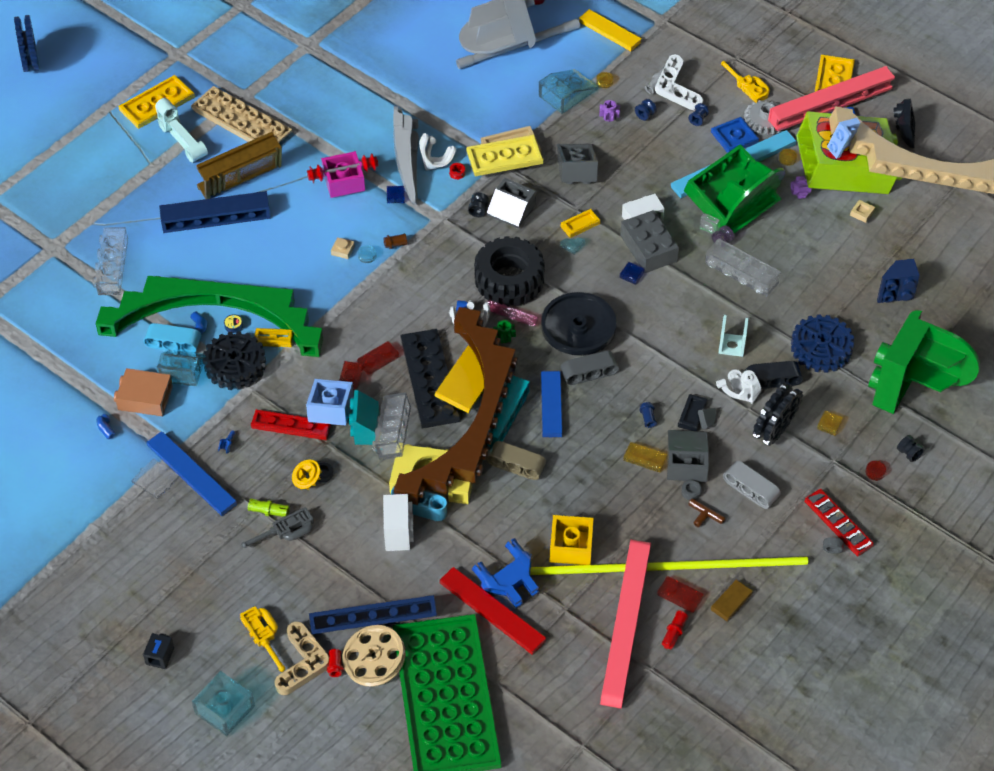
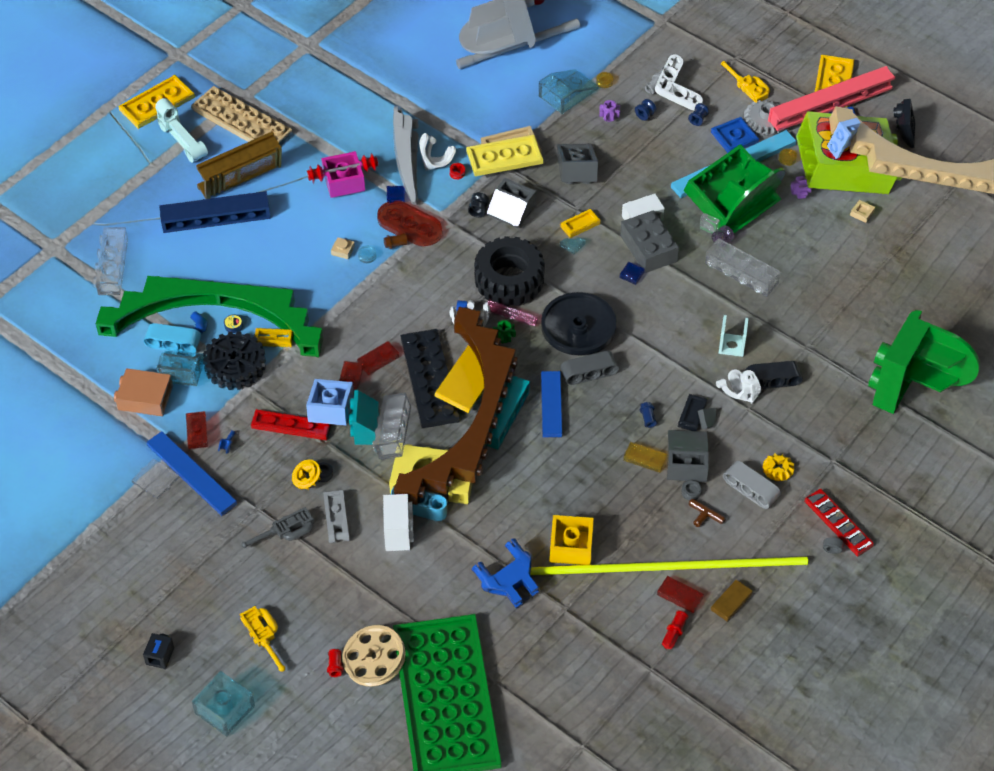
(26, 43): dark blue piece -> none
(102, 423): blue arm -> none
(196, 430): none -> clear red plate
(268, 508): lime pin -> none
(309, 658): tan beam -> none
(336, 515): none -> light grey plate
(372, 614): dark blue brick -> none
(417, 225): none -> clear red tile
(493, 610): red tile -> none
(516, 460): dark tan beam -> none
(610, 30): yellow tile -> none
(625, 624): coral beam -> none
(777, 413): black piece -> none
(778, 474): none -> yellow gear
(822, 343): dark blue piece -> none
(829, 423): clear yellow tile -> none
(875, 470): clear red tile -> none
(899, 282): dark blue slope -> none
(910, 448): black wheel -> none

